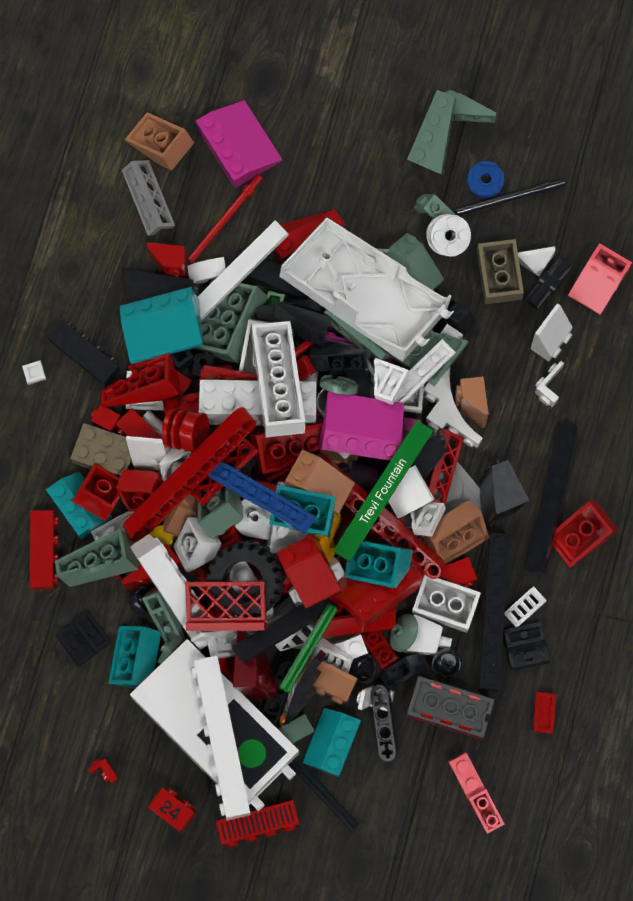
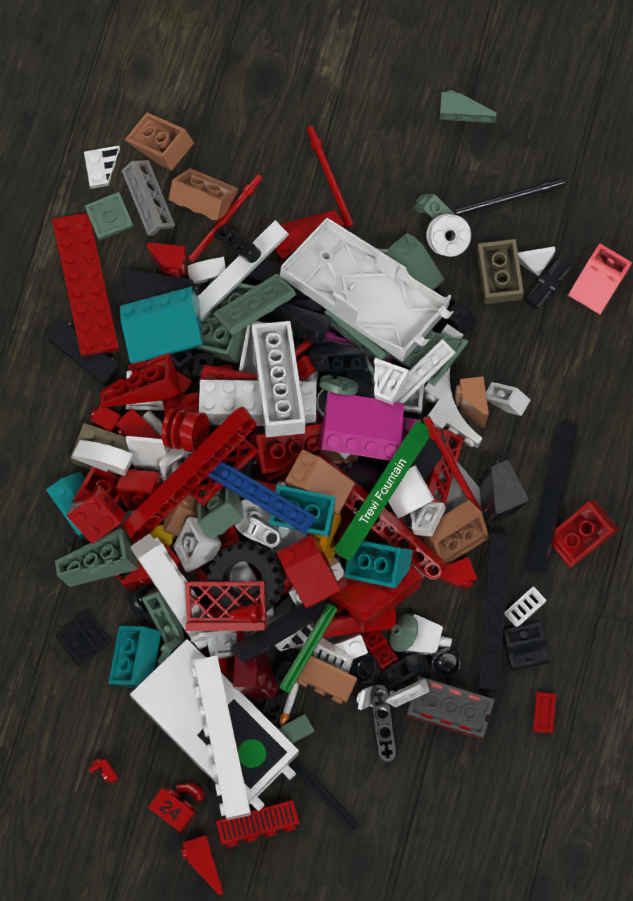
(34, 372): white tile -> none
(43, 550): red brick -> none
(85, 284): none -> red plate
(96, 514): none -> red brick
(100, 165): none -> white wing
(103, 456): none -> white slope
(109, 216): none -> sand green plate
(192, 788): none -> red arm
(201, 858): none -> red slope
(202, 194): none -> nougat slope
(238, 142): dark pink slope -> none
(238, 242): none -> black beam
(246, 614): none -> red cone
(254, 304): none -> sand green plate
(261, 532): none -> white piece
(304, 689): black slope -> none
(316, 145): none -> red bar
(331, 742): teal slope -> none
(408, 693): none -> white slope
(434, 135): sand green wedge -> none
(435, 435): none -> red bar
(446, 603): white brick -> none
(476, 793): coral slope -> none
(481, 189): blue tile -> none
(507, 398): none -> white slope
(546, 395): white bracket -> none
(552, 334): white slope -> none

